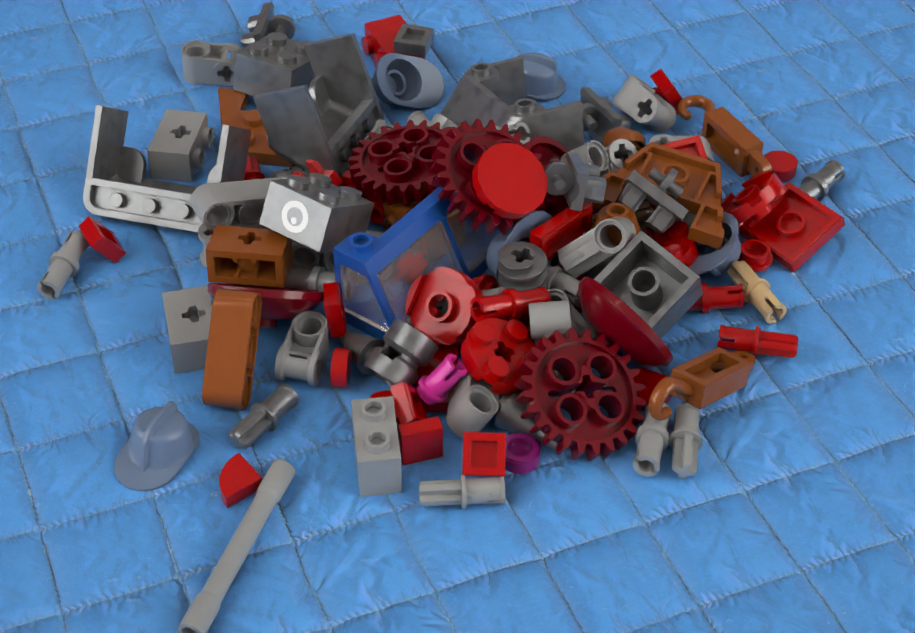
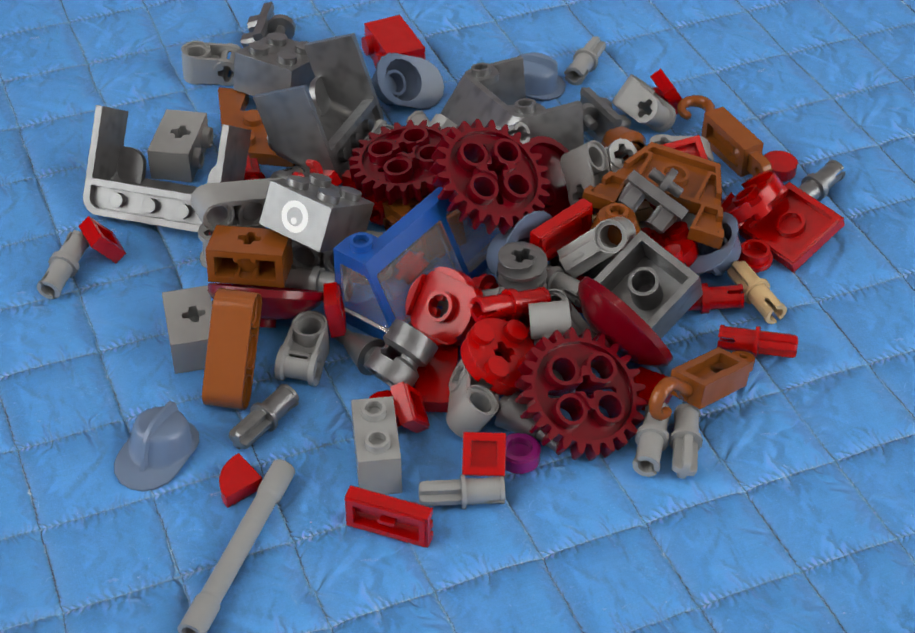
(341, 368): red tile -> none
(389, 516): none -> red tile
(413, 40): flat silver tile -> none
(420, 440): red tile -> none
(434, 387): dark pink pin -> none
(510, 180): red tile -> none
(575, 181): flat silver hips -> none
(584, 61): none -> light grey axle

